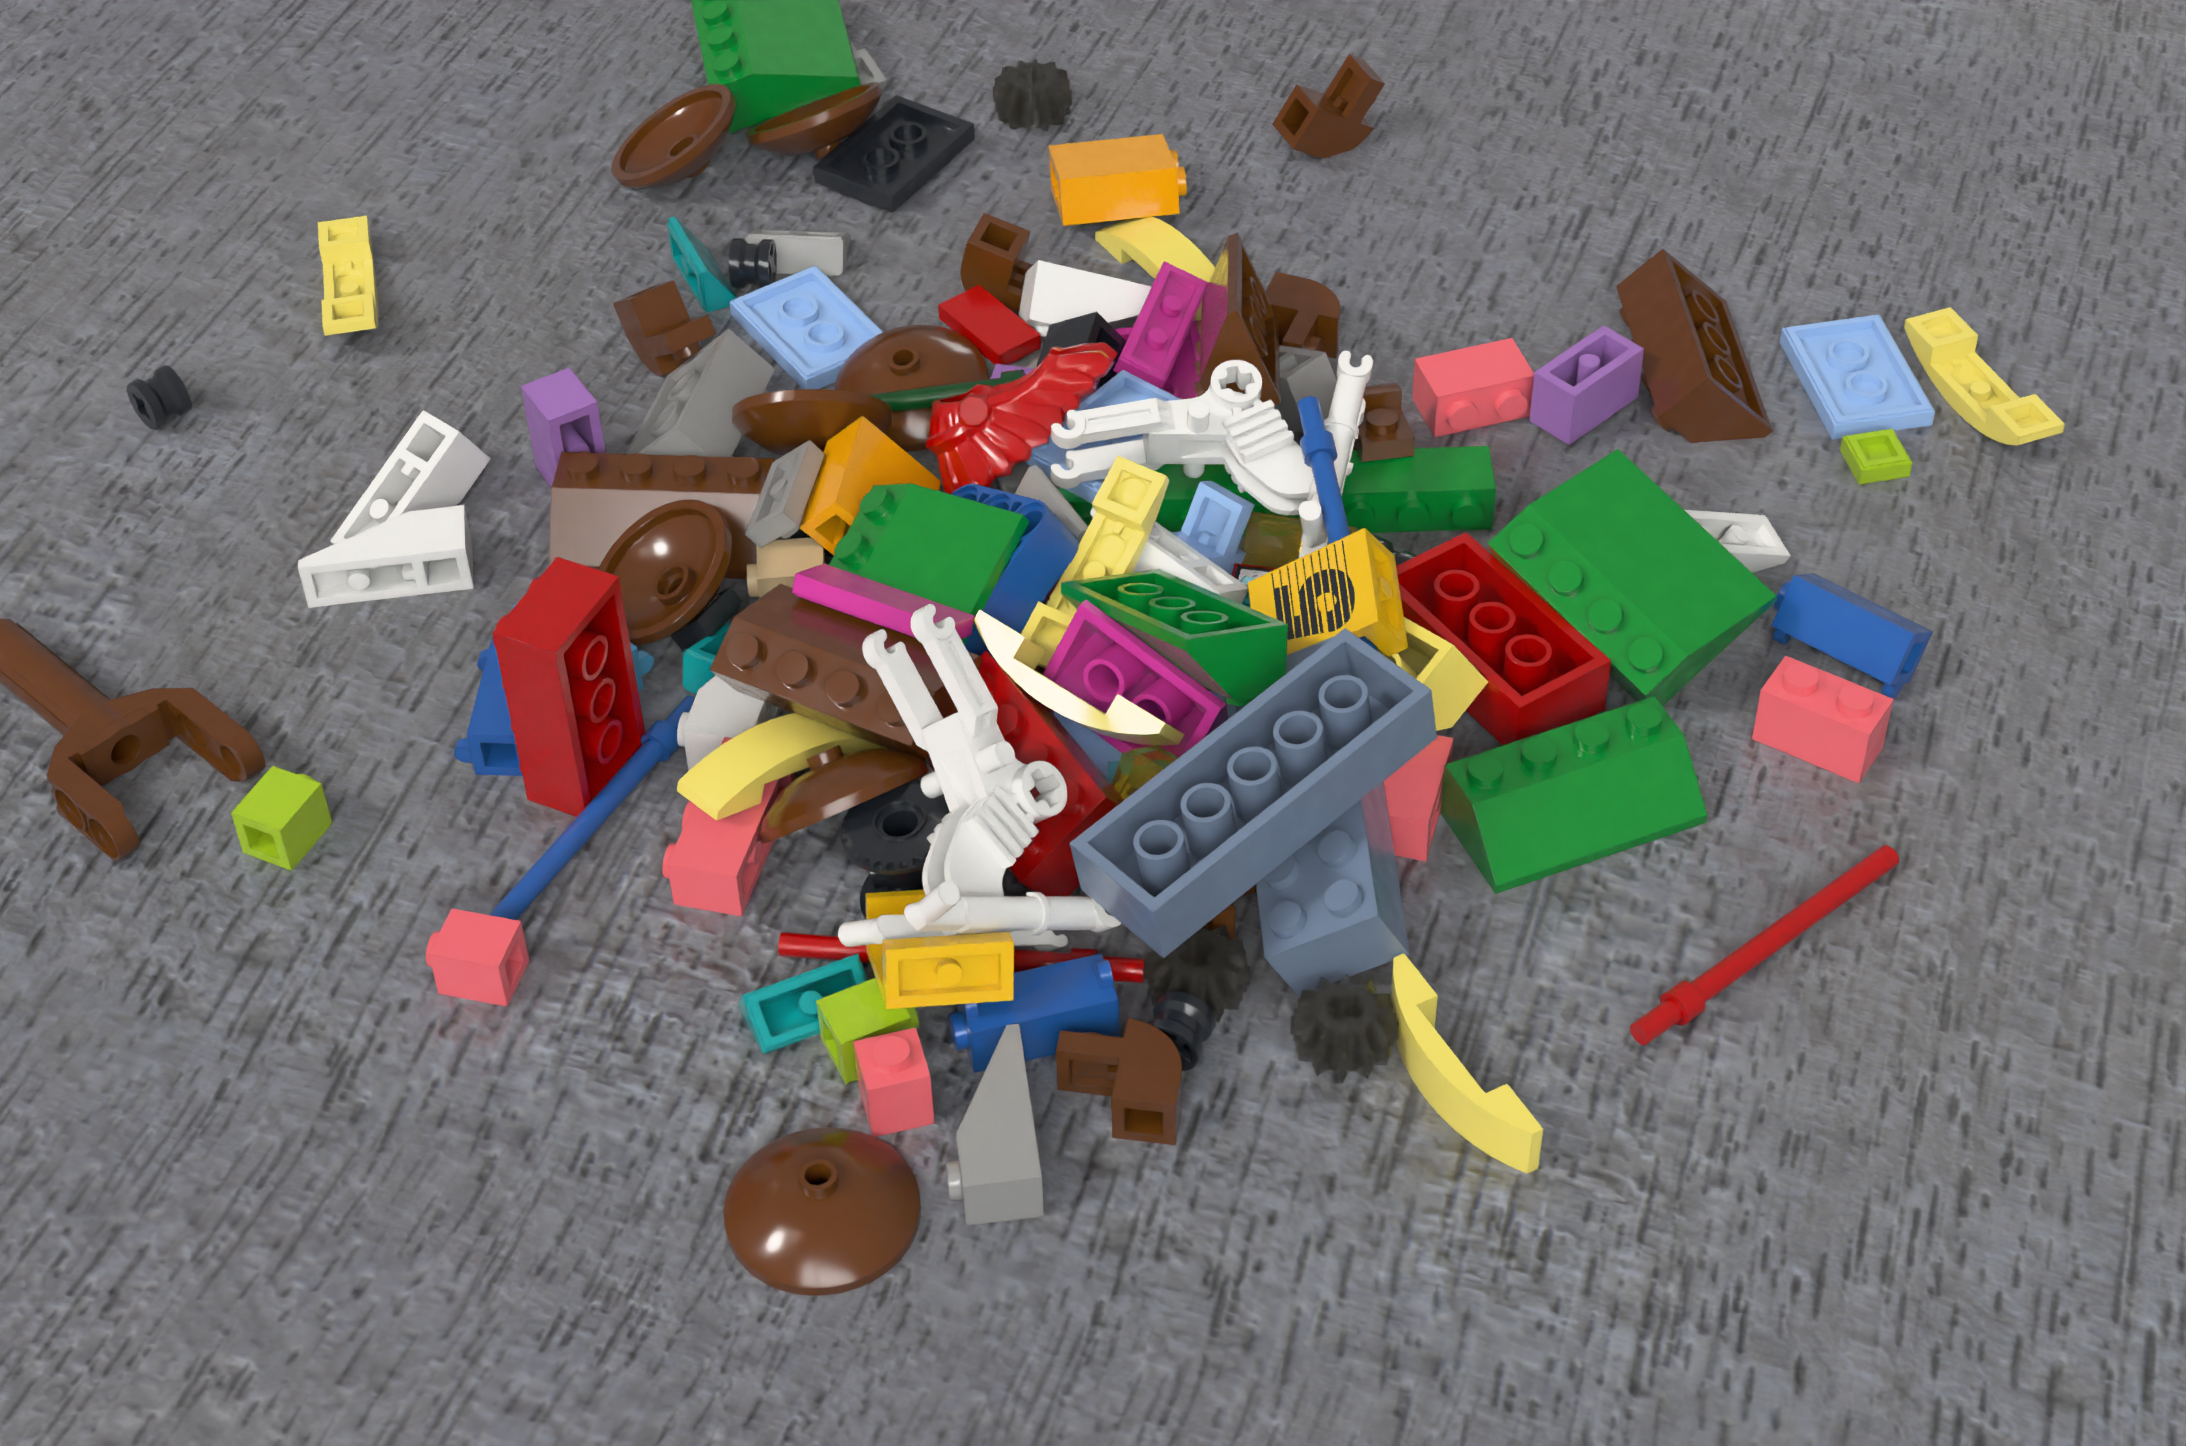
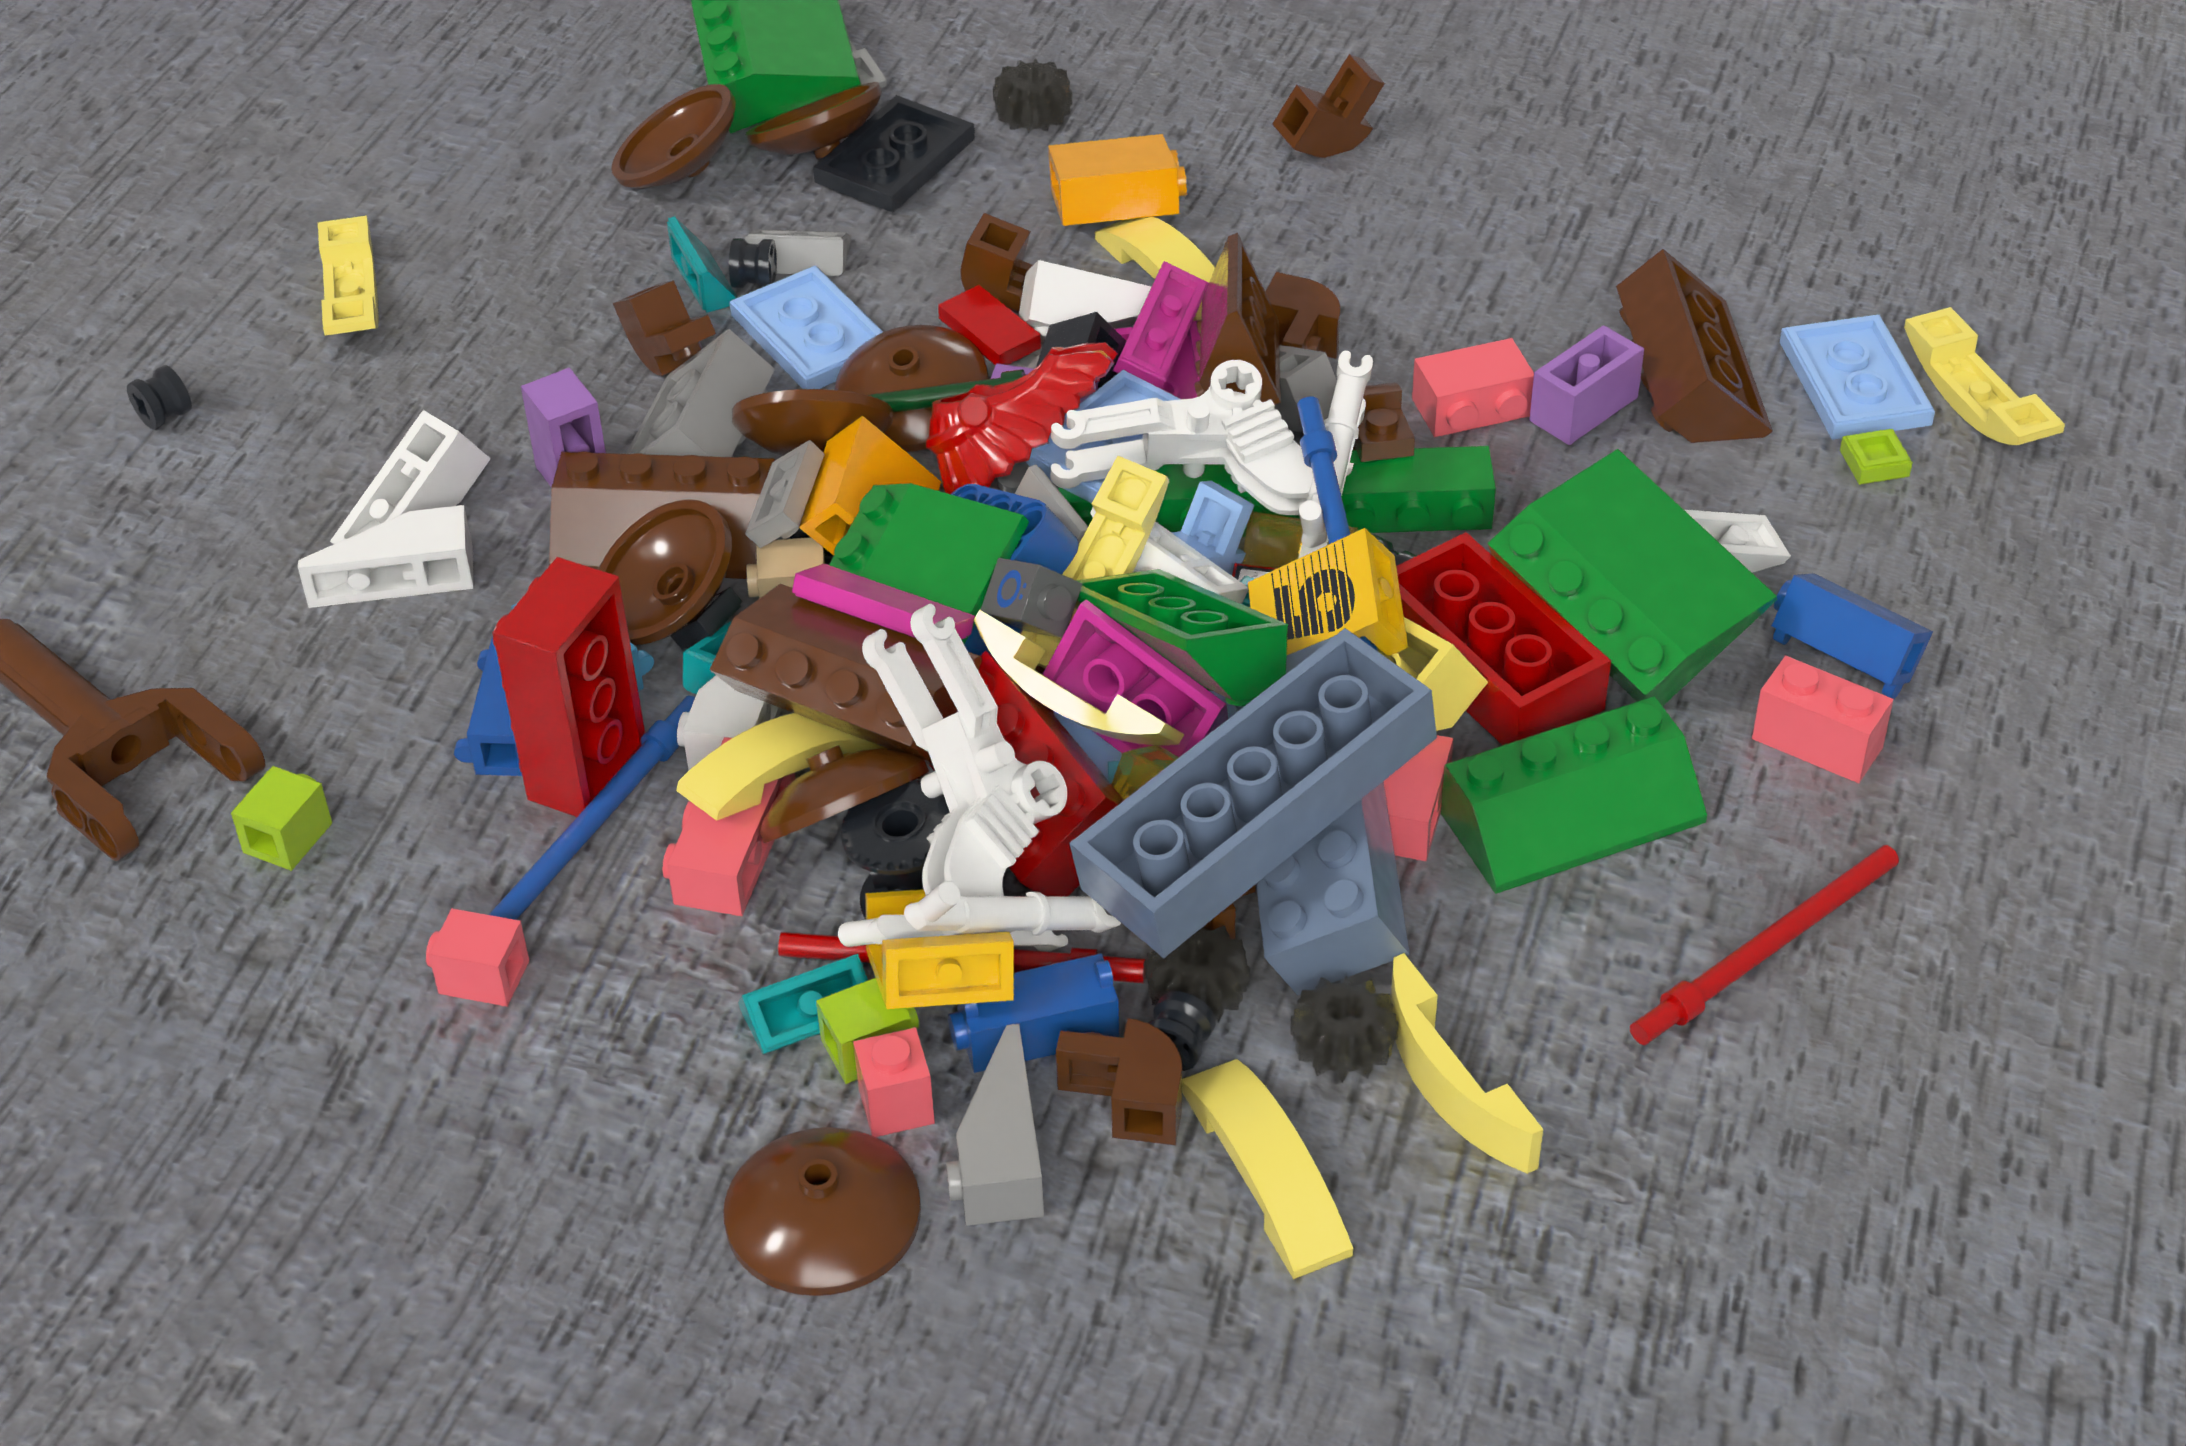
(1031, 597): none -> dark grey brick
(1274, 1165): none -> light yellow slope

